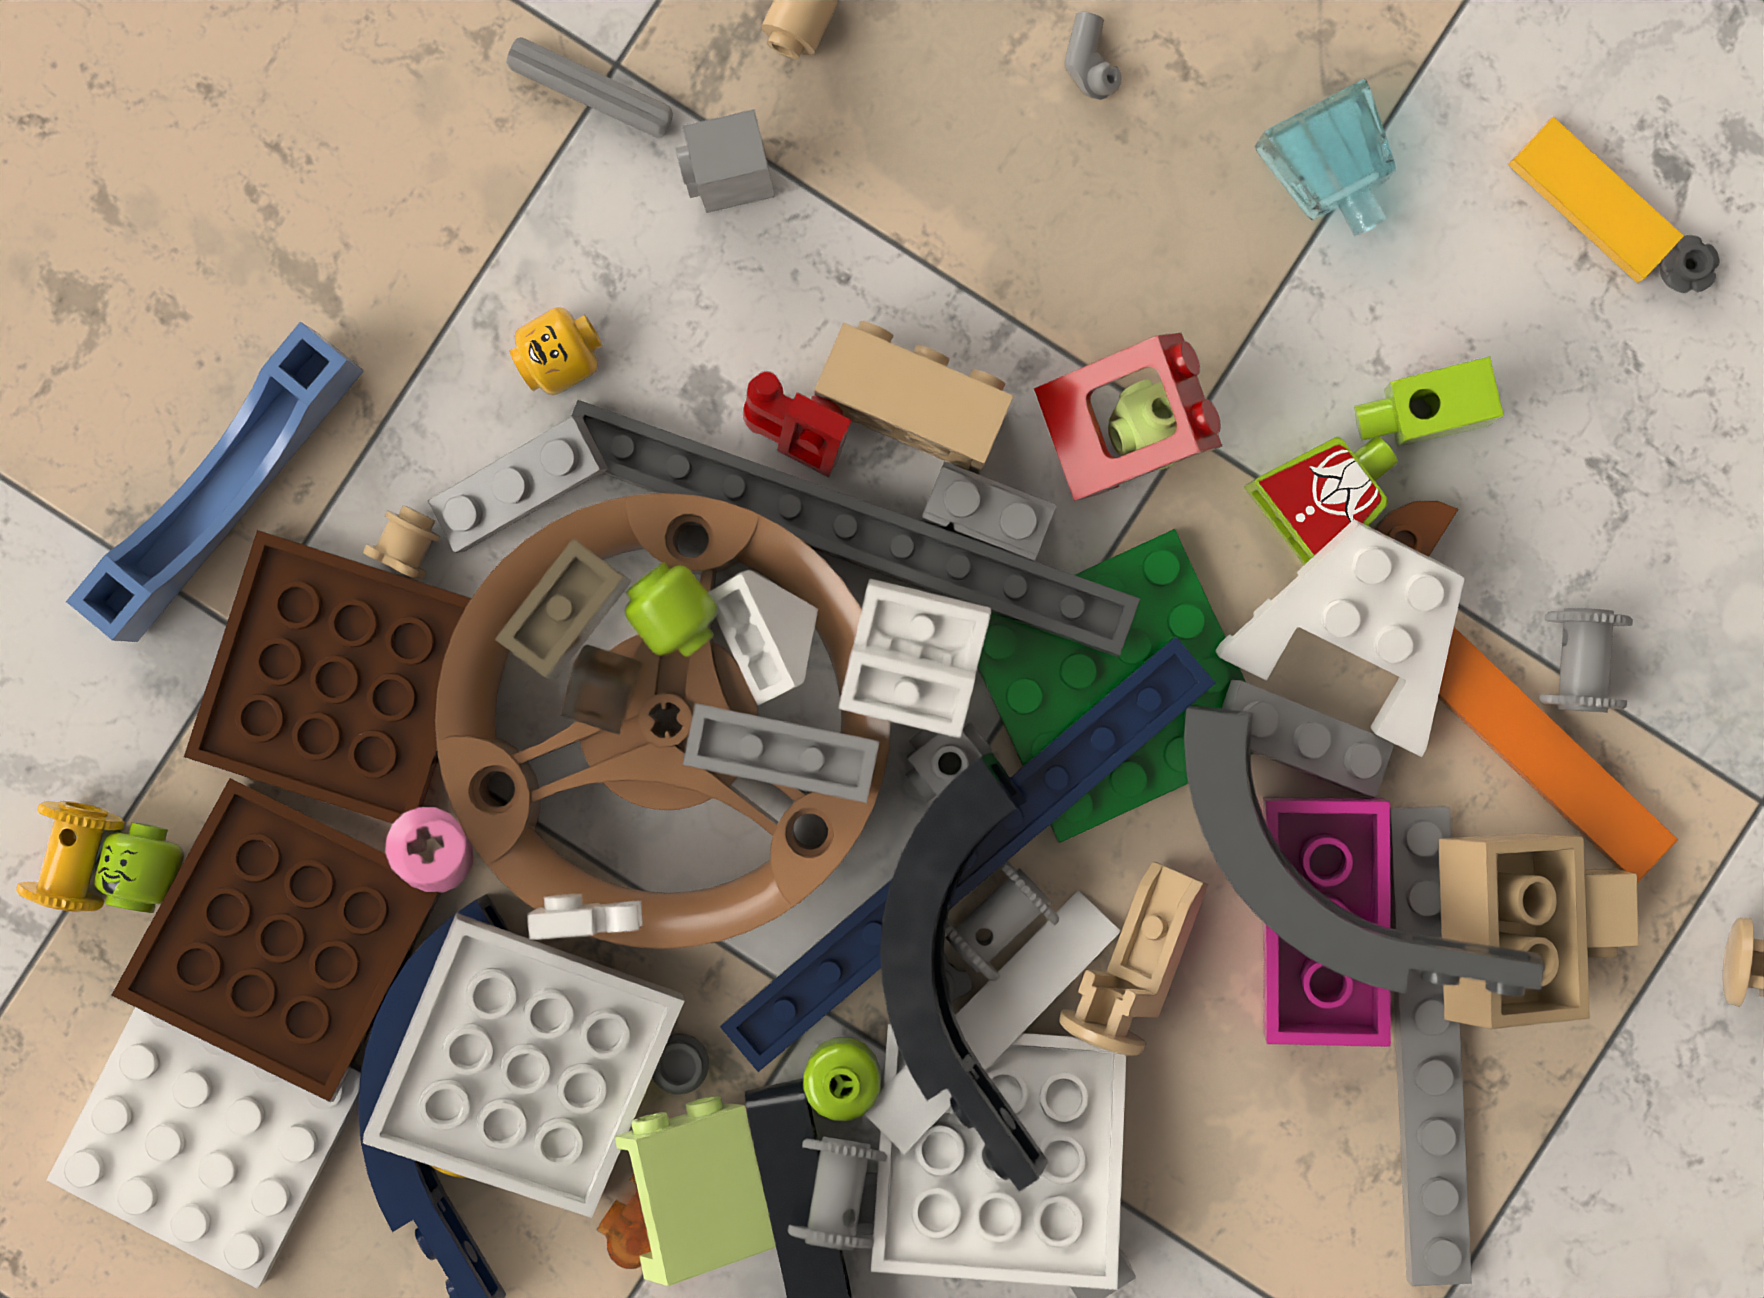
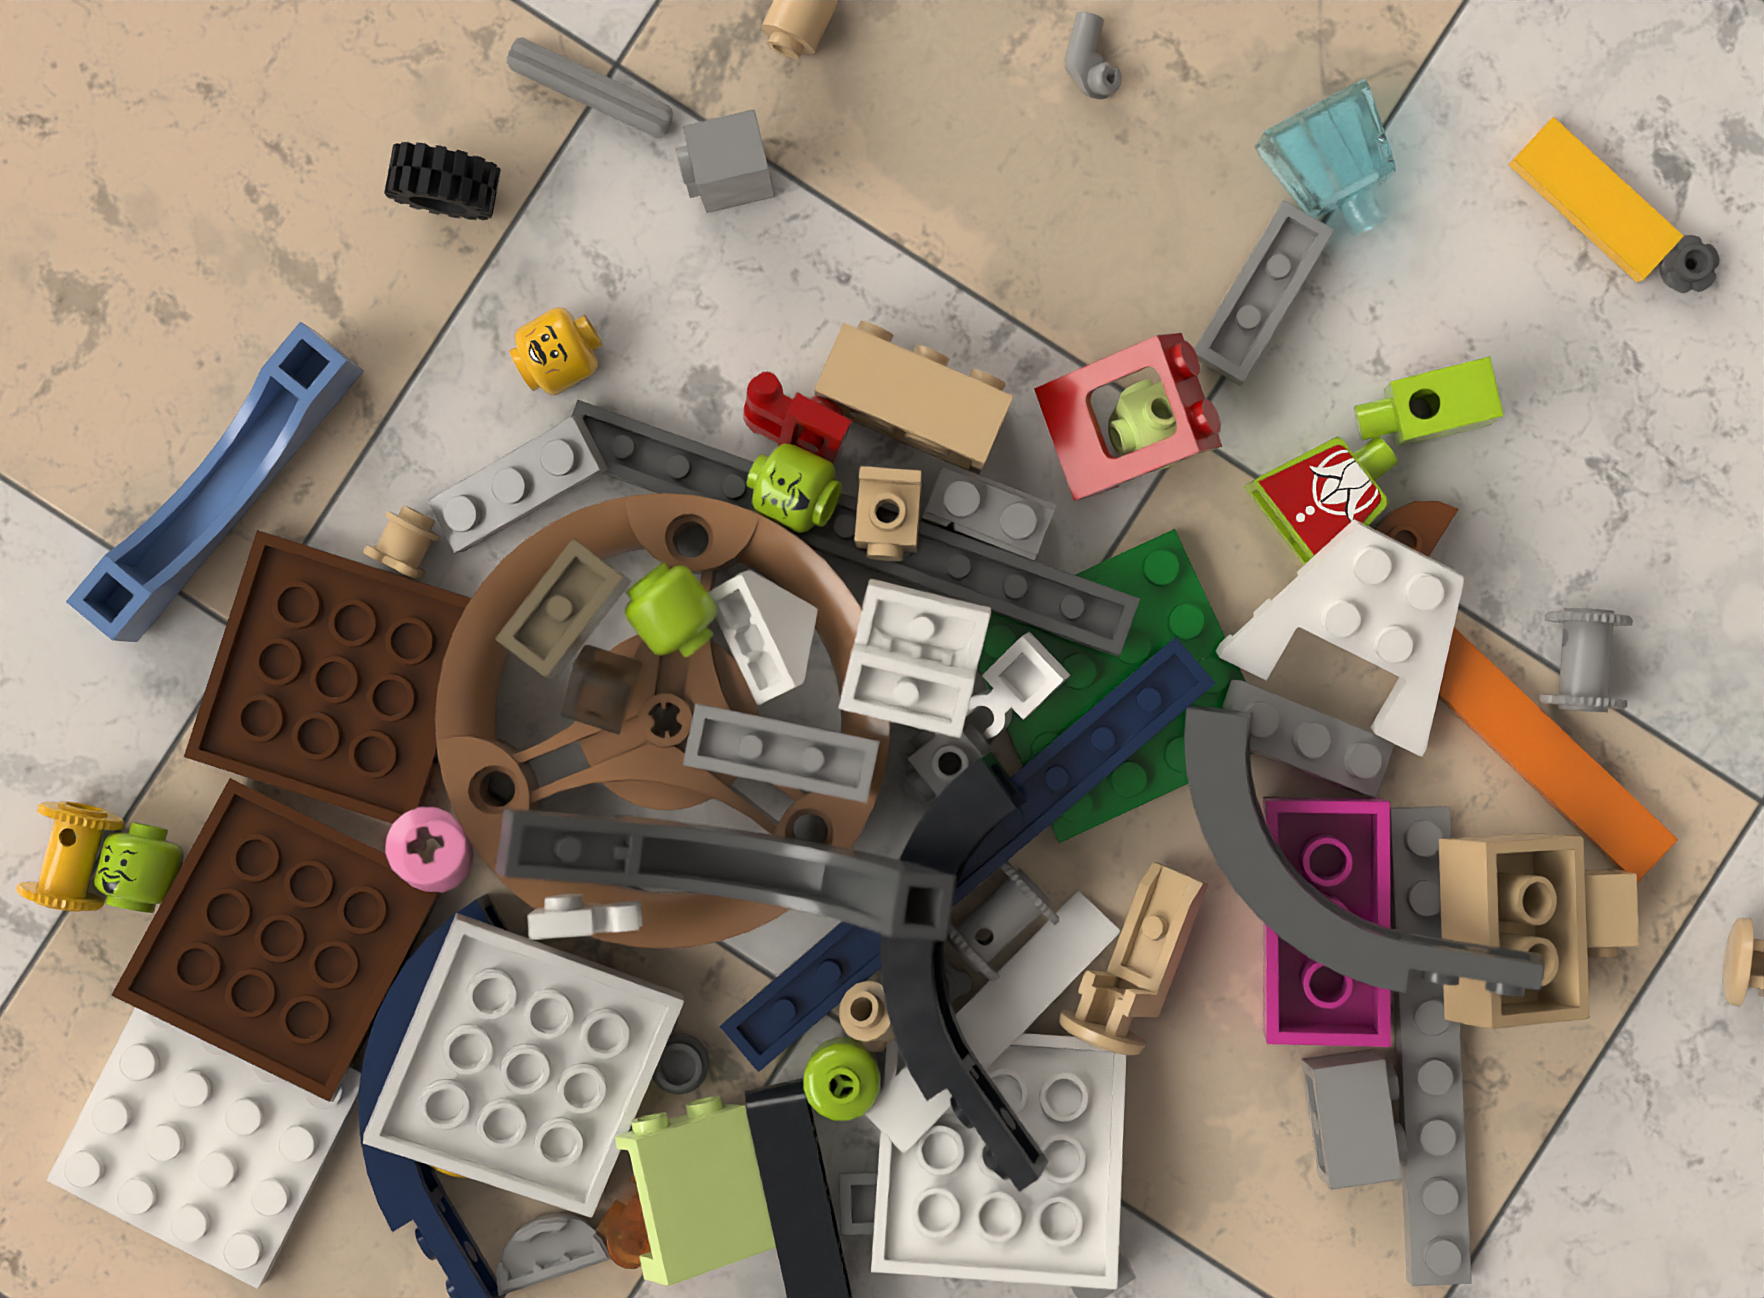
(442, 181): none -> black tyre
(548, 1249): none -> light grey plate
(730, 863): none -> dark grey arch
(794, 488): none -> lime head
(837, 1194): light grey hose -> none
(855, 1017): none -> tan brick
(892, 486): none -> tan brick
(1020, 681): none -> white plate
(1262, 292): none -> light grey plate
(1354, 1118): none -> light grey brick

